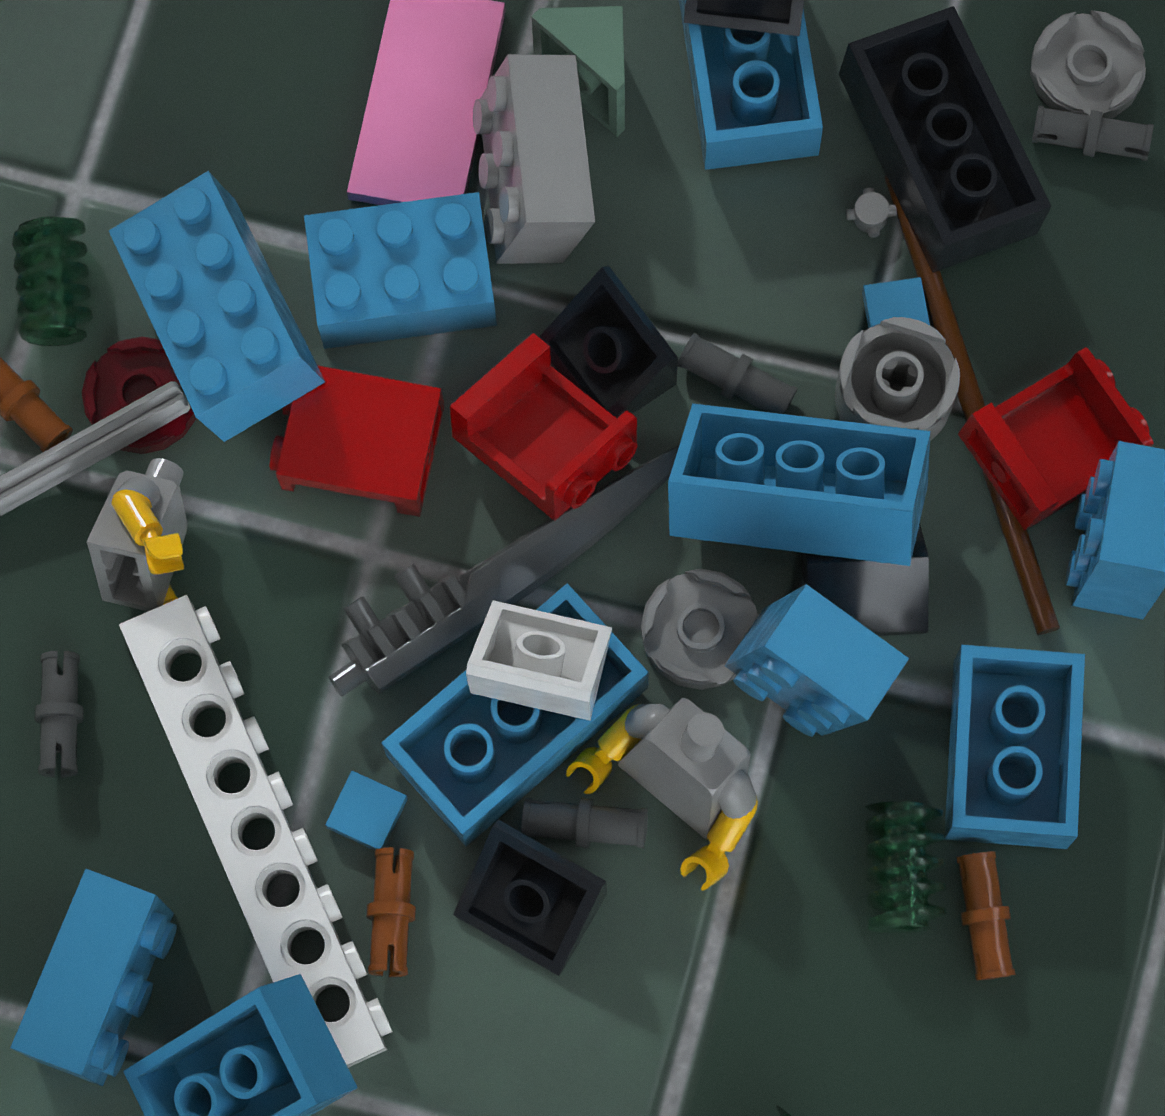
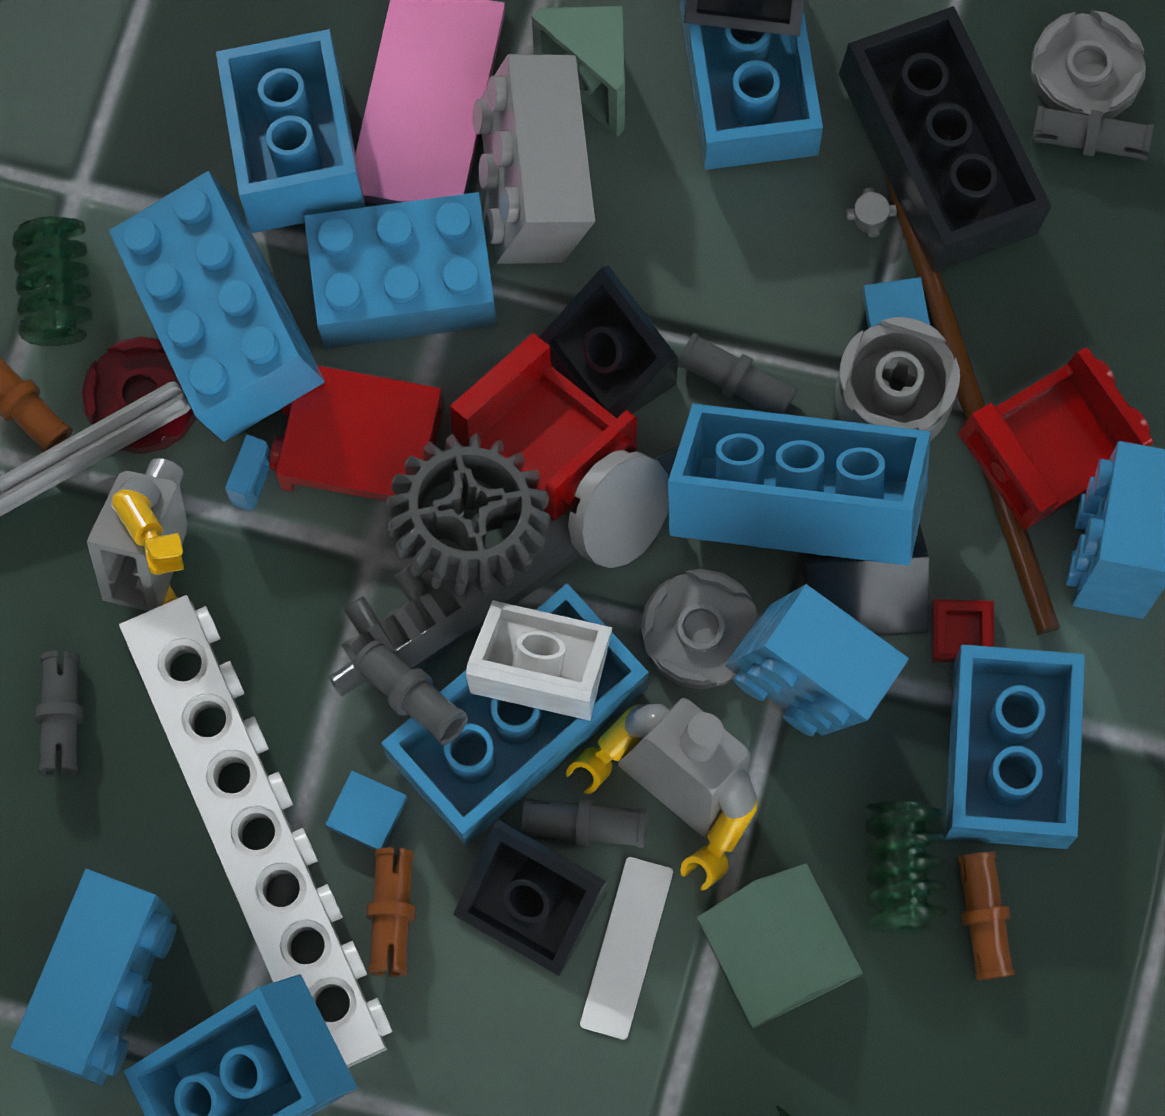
(249, 473): none -> dark azure tile
(289, 130): none -> dark azure brick
(410, 692): none -> dark grey pin
(511, 500): none -> dark grey gear
(619, 508): none -> light grey tile
(626, 948): none -> white sticker
(778, 944): none -> sand green slope
(960, 624): none -> red tile

